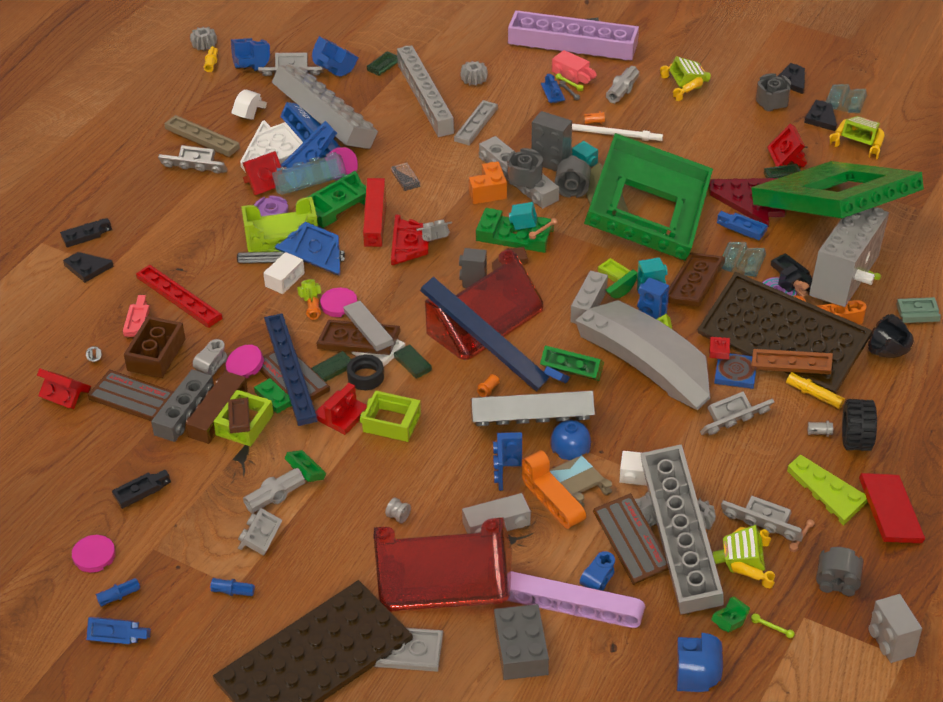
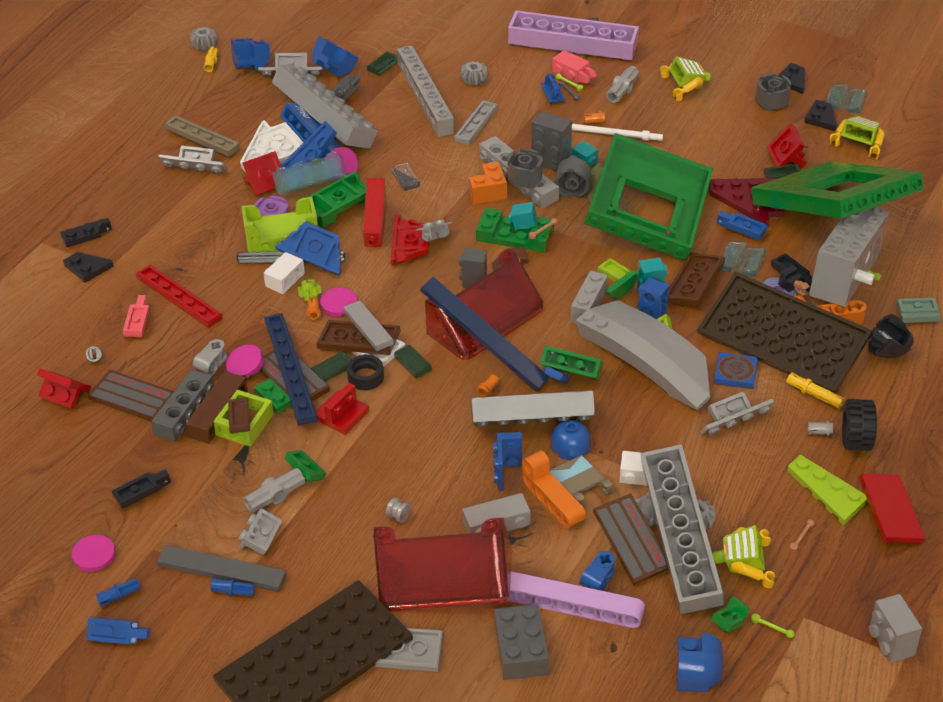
(154, 346): reddish brown brick -> none
(221, 568): none -> dark grey tile
(247, 103): white brick -> none
(346, 86): none -> dark grey hinge
(393, 403): lime window -> none
(719, 348): red bracket -> none
(765, 515): light grey bracket -> none
(792, 361): dark orange plate -> none
(839, 571): dark grey brick -> none

